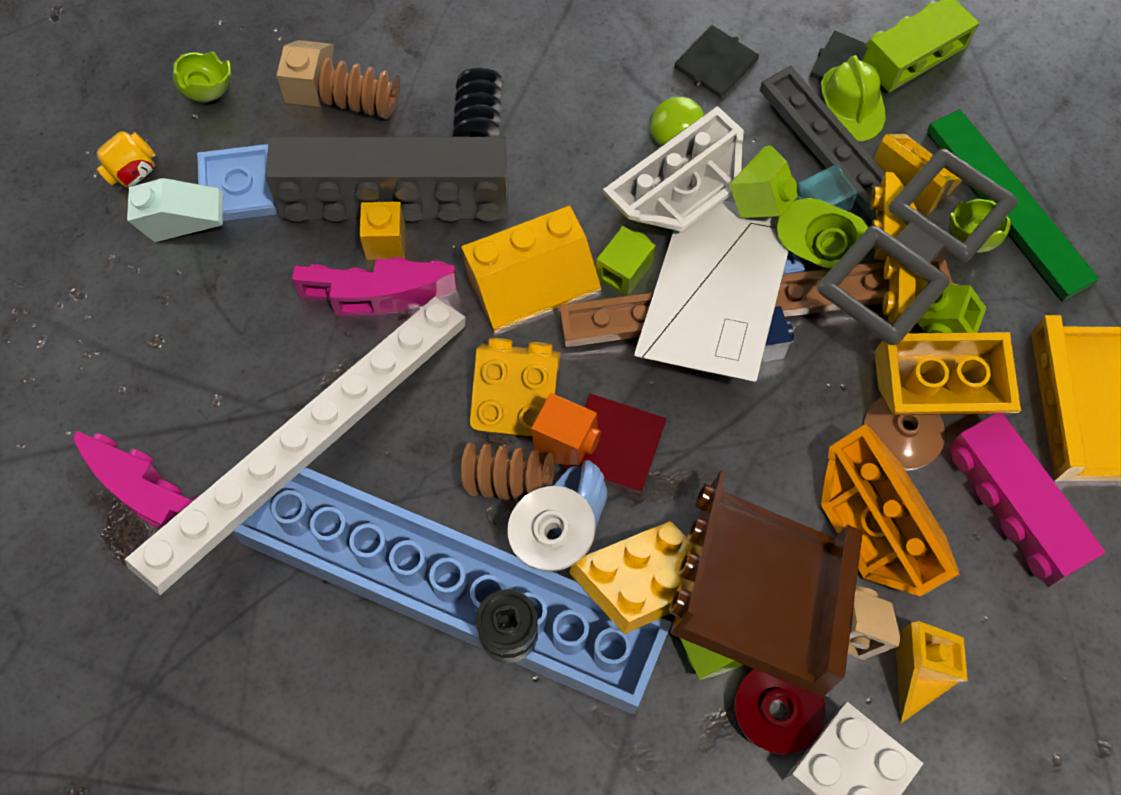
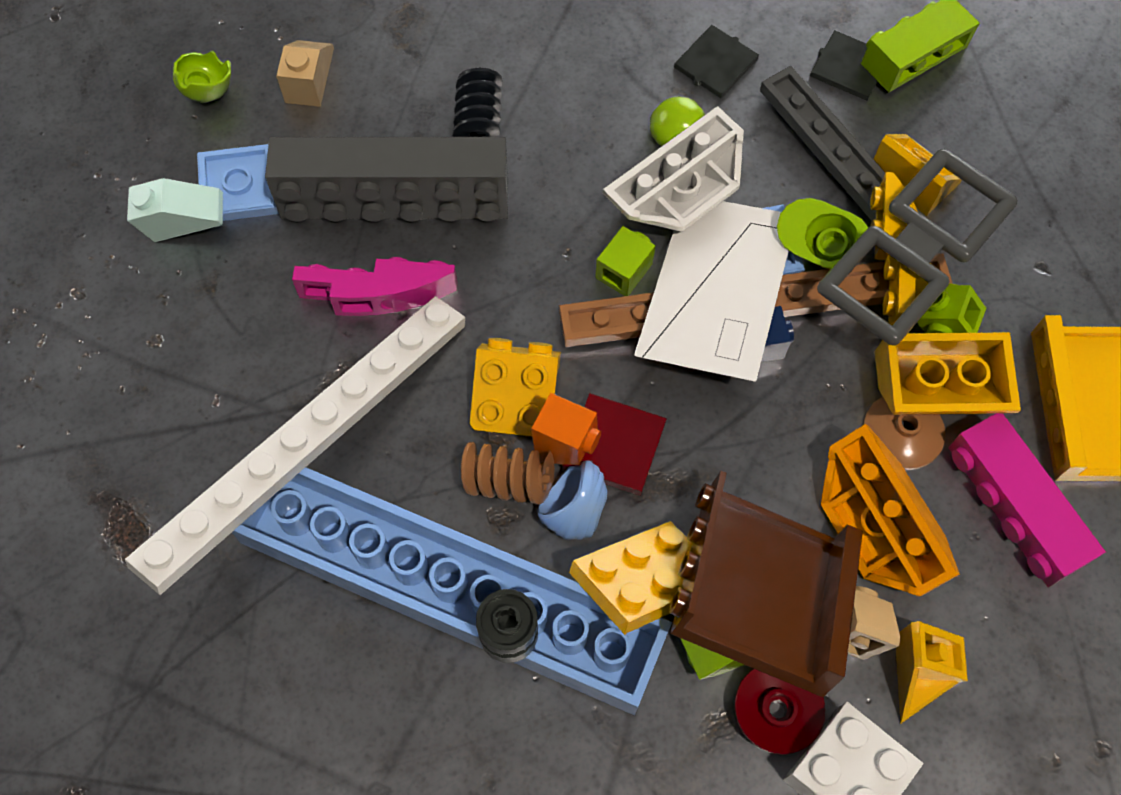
(125, 159): yellow head -> none
(132, 479): dark pink slope -> none
(356, 90): medium nougat piece -> none
(382, 230): yellow brick -> none
(531, 268): yellow slope -> none
(543, 511): white dish -> none
(764, 186): lime slope -> none
(829, 187): clear light blue brick -> none
(855, 98): lime piece -> none
(969, 215): lime hair -> none
(1029, 223): green tile -> none

